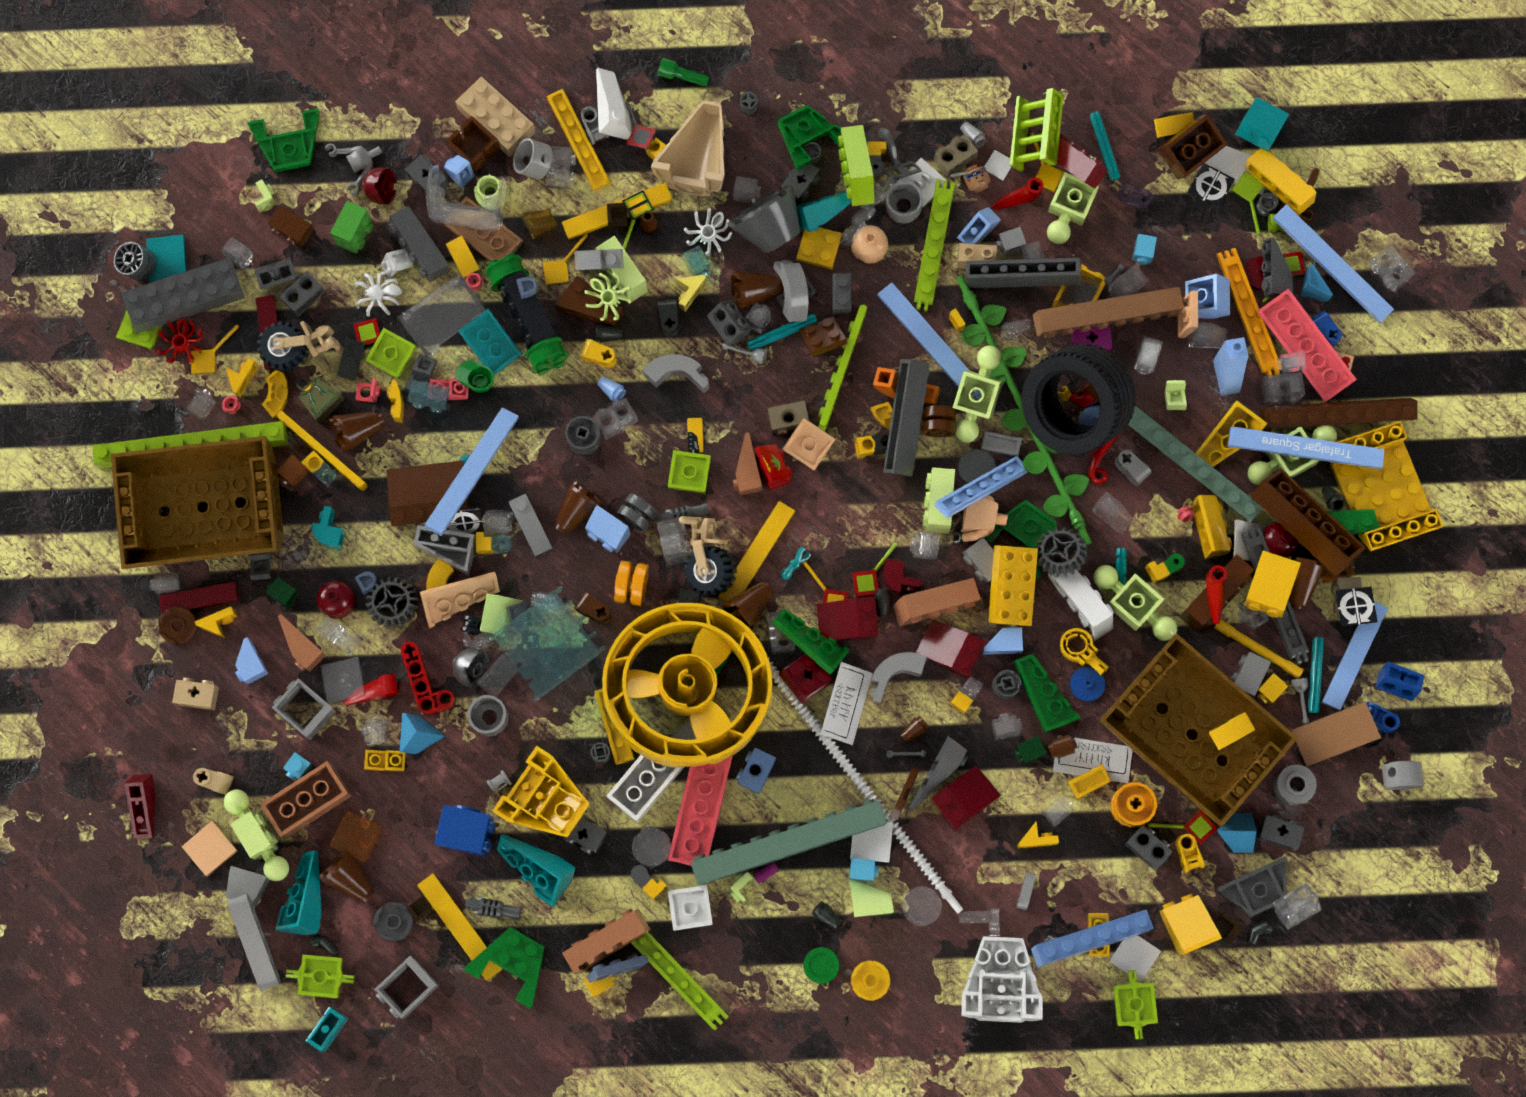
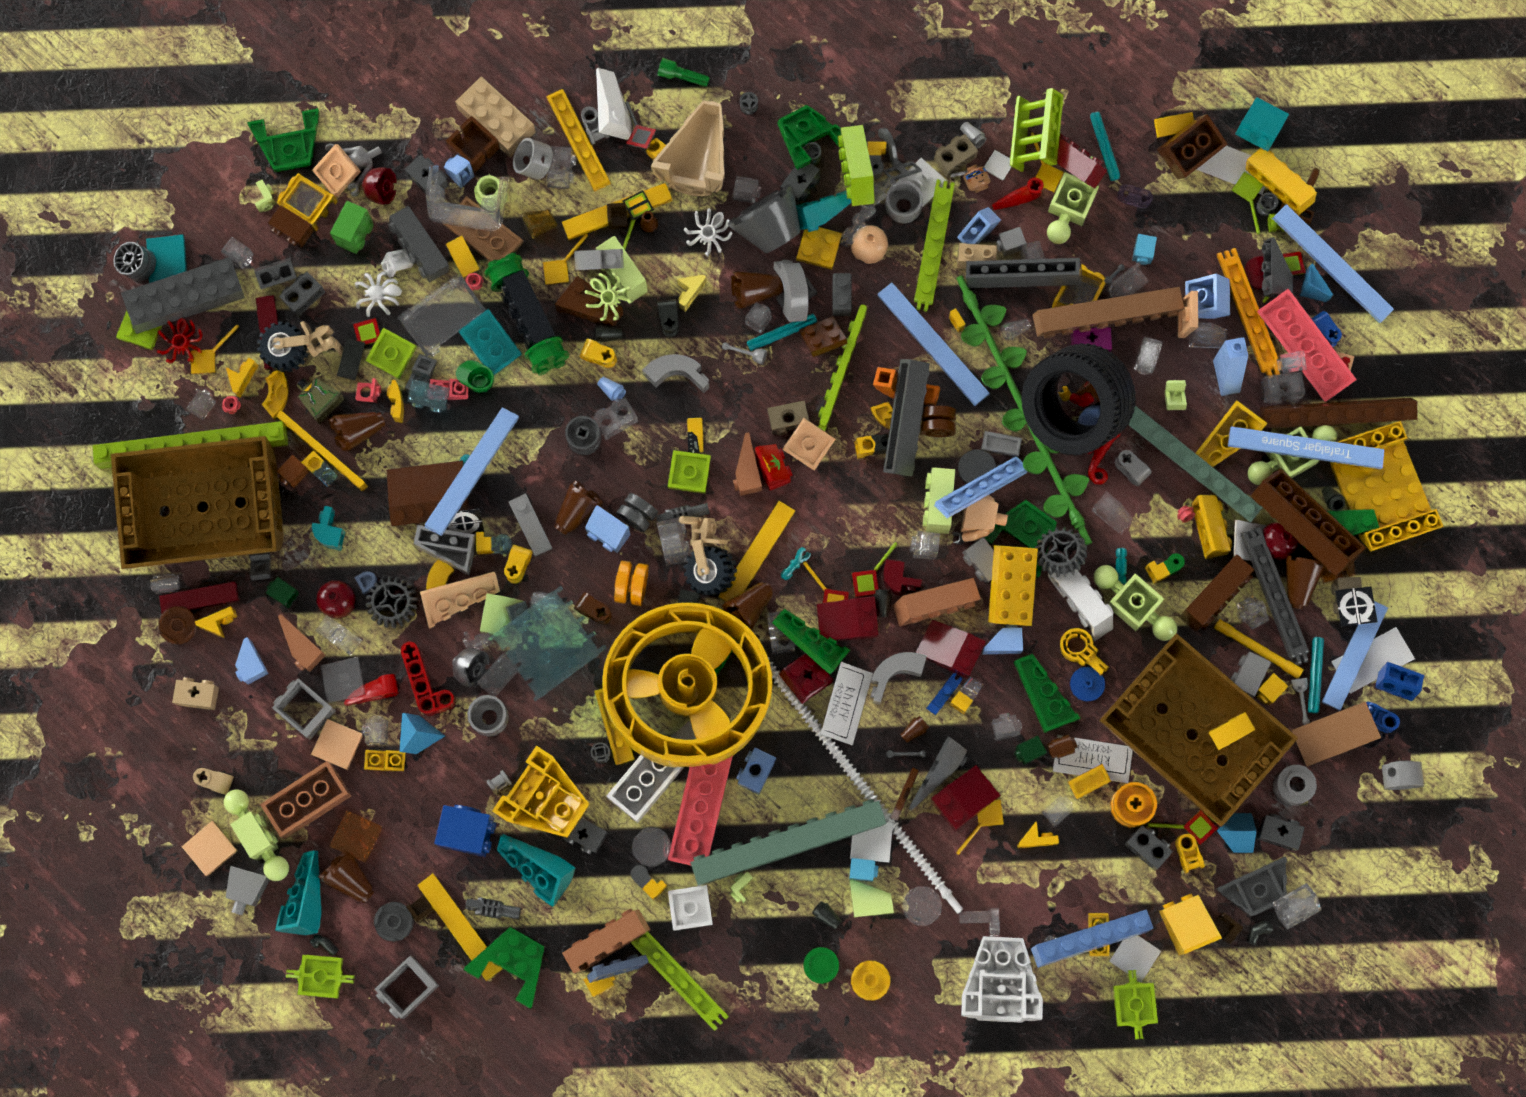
(141, 804): dark red slope -> none
(254, 942): light grey beam -> none
(297, 767): medium azure brick -> none
(306, 199): none -> window
(327, 1029): teal brick -> none
(336, 170): none -> light nougat tile
(337, 744): none -> light nougat tile
(470, 624): black wheel -> none
(497, 521): clear brick -> none
(518, 560): none -> yellow piece
(527, 286): sand blue tile -> none
(696, 261): clear light blue brick -> none
(729, 322): dark grey brick -> none
(765, 872): magenta pin -> none
(944, 694): none -> blue piece
(989, 359): yellowish green brick -> none
(989, 816): none -> yellow piece
(1006, 684): dark grey wheel -> none
(1026, 891): light grey beam -> none
(1211, 185): sticker -> none
(1215, 591): red piece -> none
(1272, 584): yellow slope -> none
(1384, 648): none -> white sticker
(1396, 265): clear brick -> none

